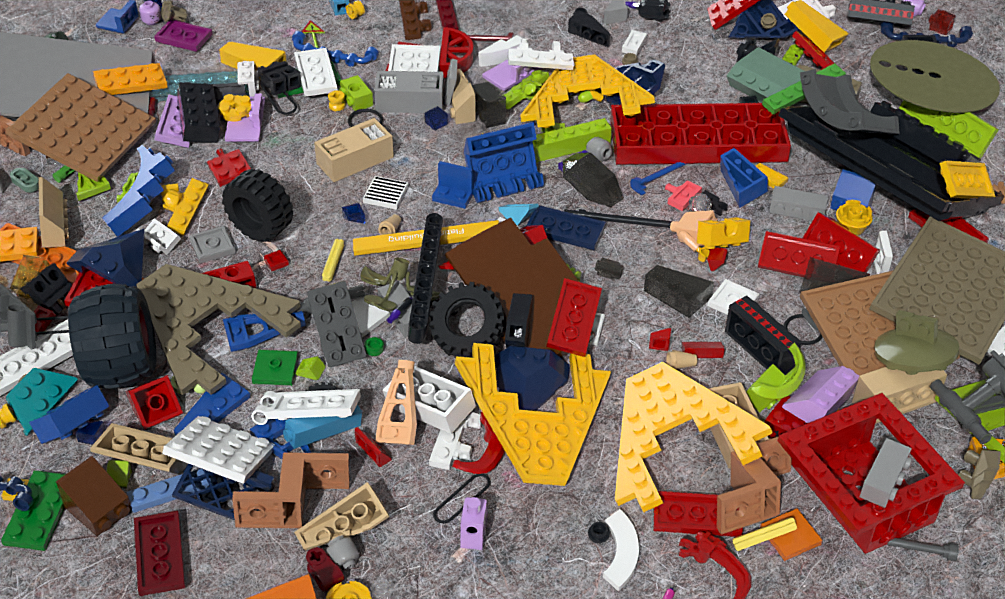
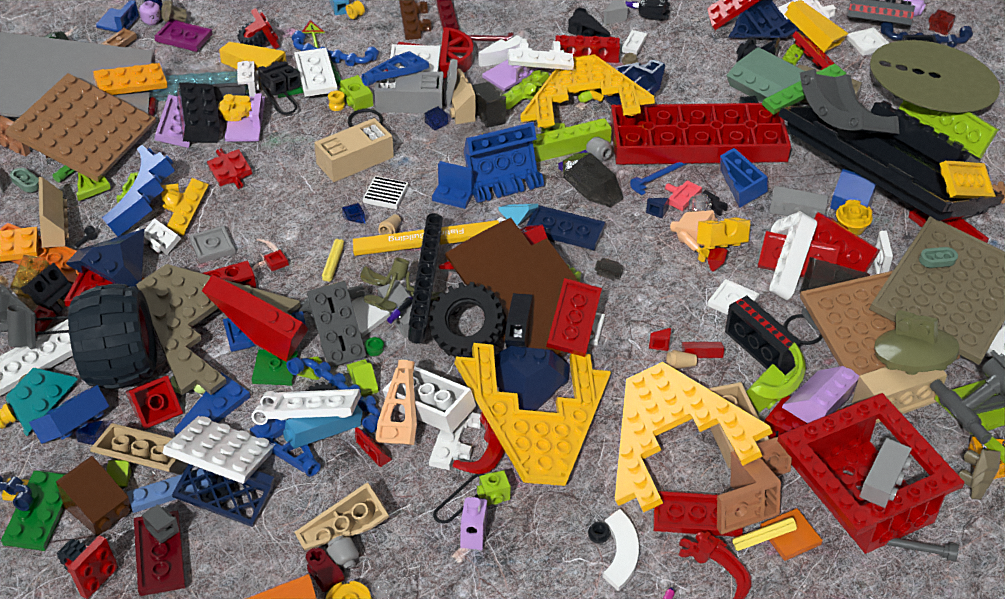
(88, 564): none -> red plate
(90, 234): none -> black hand
(121, 38): none -> medium nougat hinge
(160, 523): none -> dark grey window
(257, 205): black tyre -> none
(257, 319): none -> red wedge
(258, 32): none -> plate
(286, 507): nougat bracket -> none
(363, 376): none -> lime slope
(366, 404): none -> blue bar
(410, 61): none -> blue plate
(494, 487): none -> lime brick
(586, 45): none -> red brick
(622, 219): black bar -> none
(657, 206): none -> dark blue slope
(678, 289): clear smoke wedge -> none
(768, 21): dark tan plate -> none
(774, 177): yellow tile -> none
(799, 234): none -> white beam
(866, 40): none -> white tile
(938, 257): none -> sand green plate

